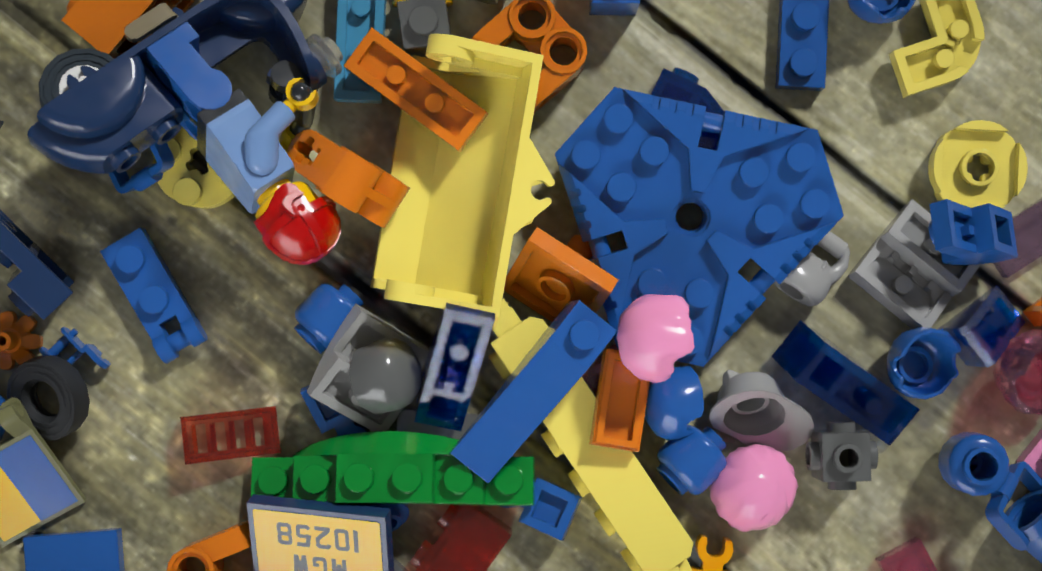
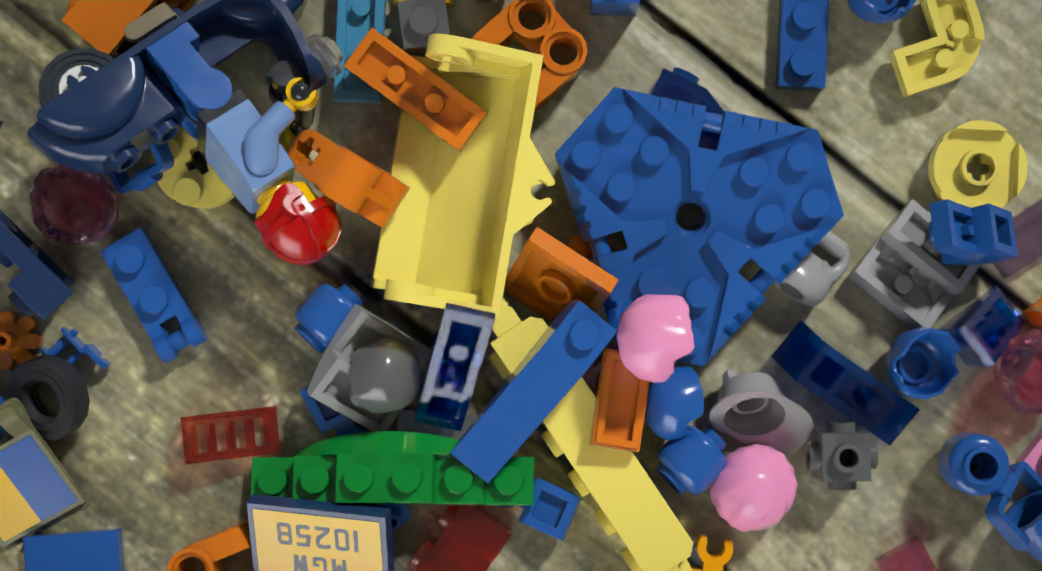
(72, 205): none -> clear pink hair

